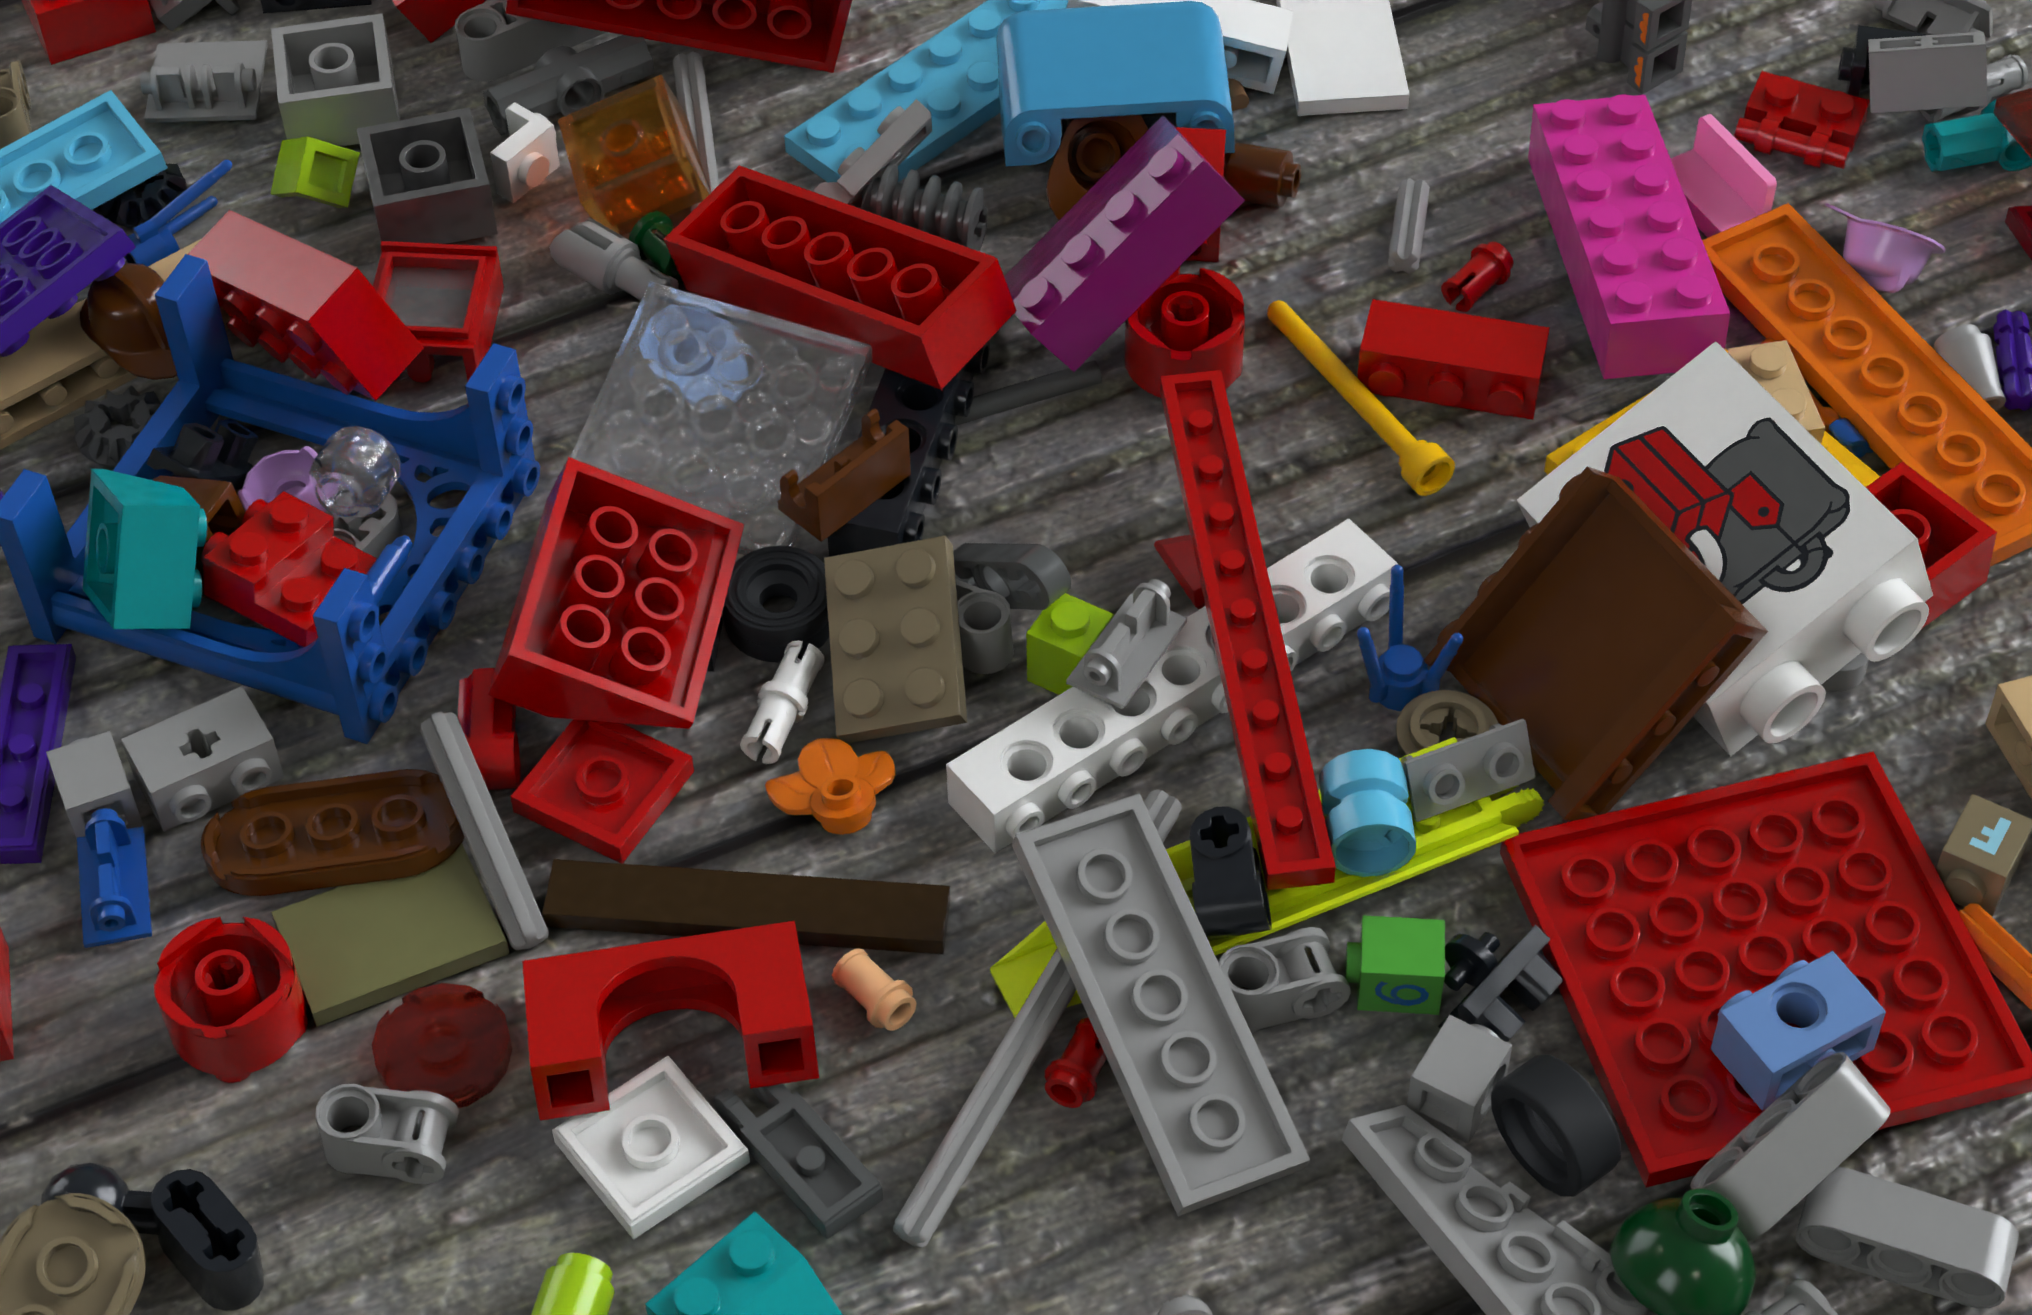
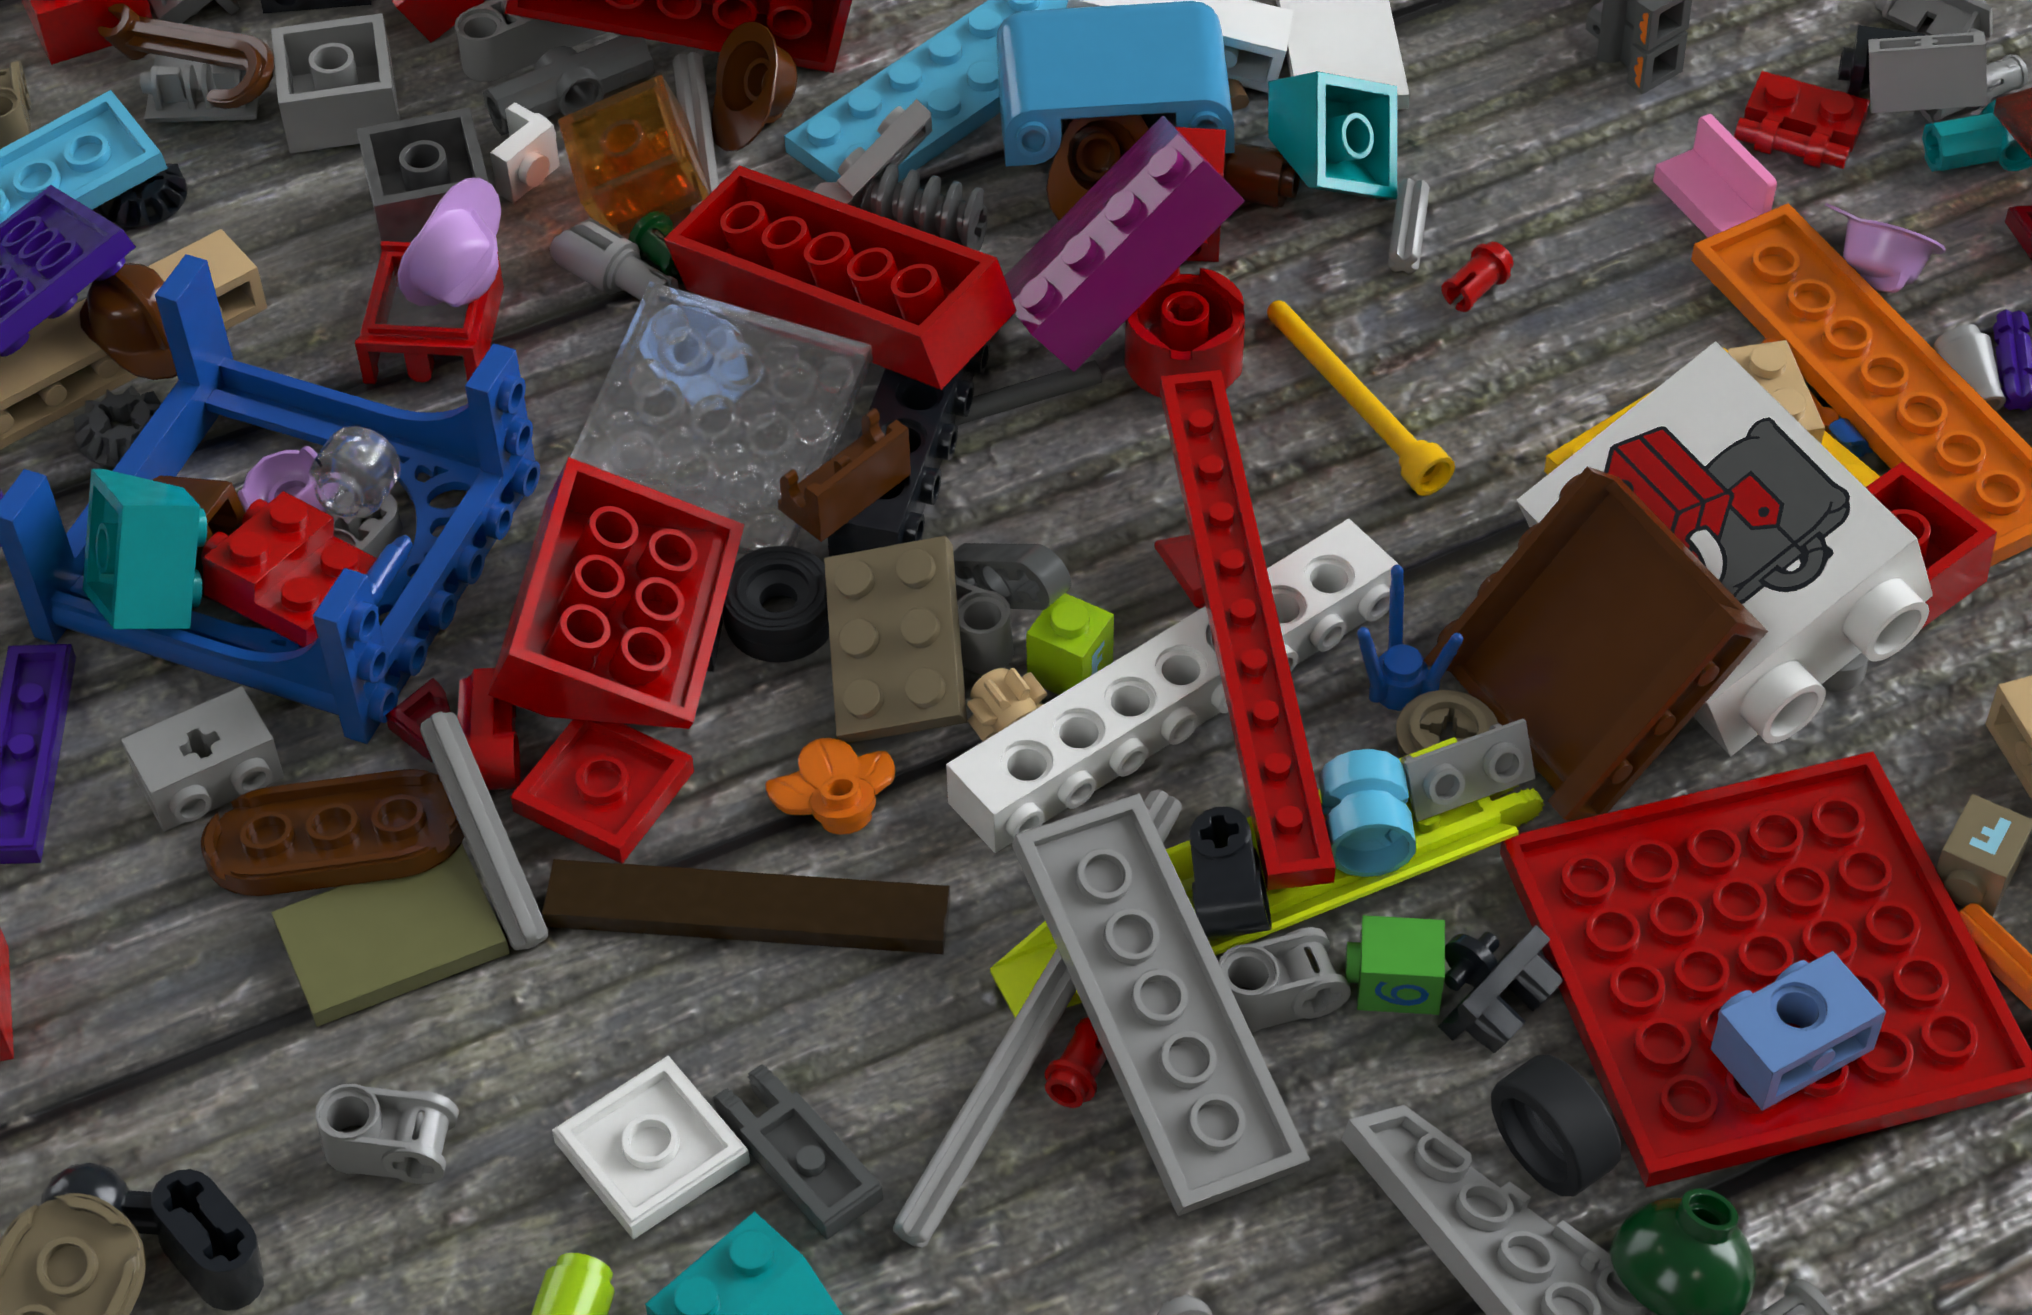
(92, 779): light grey brick -> none
(113, 881): blue hinge -> none
(140, 35): none -> reddish brown piece
(155, 236): blue plant -> none
(208, 453): black hips -> none
(230, 997): red brick -> none
(305, 306): red brick -> none
(315, 171): lime panel -> none
(409, 714): none -> dark red tile
(443, 1043): clear red tile -> none
(456, 249): none -> lavender piece
(590, 996): red arch -> none
(752, 85): none -> reddish brown piece
(782, 702): white pin -> none
(886, 1001): light nougat pin -> none
(1002, 699): none -> tan gear
(1129, 645): light grey hinge -> none
(1337, 132): none -> teal slope
(1453, 359): red brick -> none
(1457, 1077): light grey brick -> none
(1626, 235): dark pink brick -> none
(1794, 1143): light grey beam -> none
(1909, 1237): light grey beam -> none

